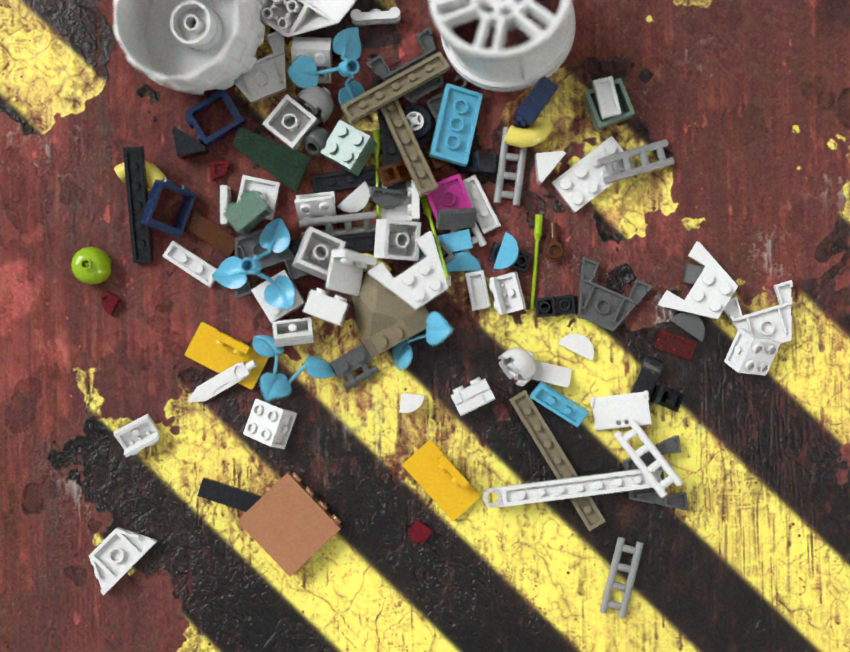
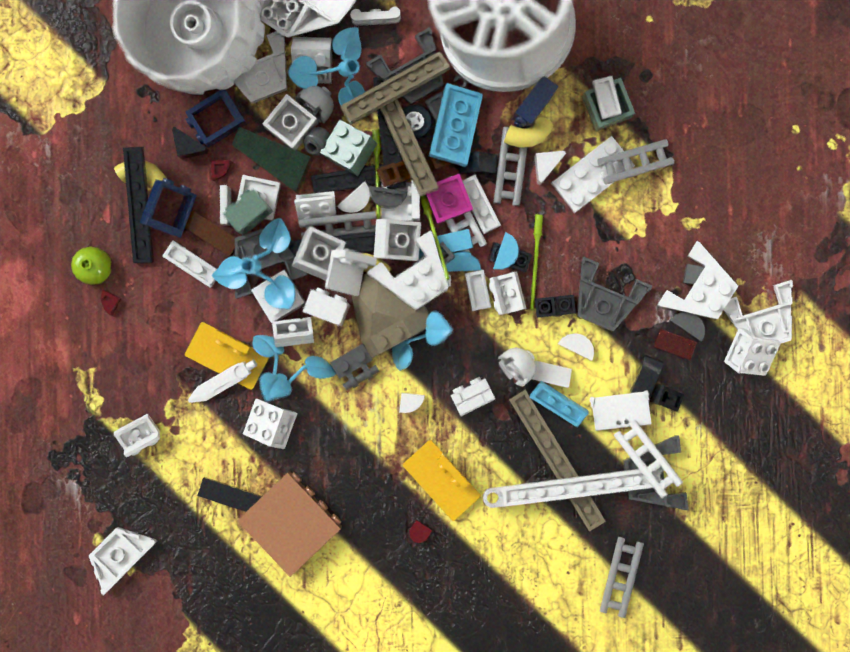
(456, 218): dark grey tile -> none
(554, 250): reddish brown plate -> none

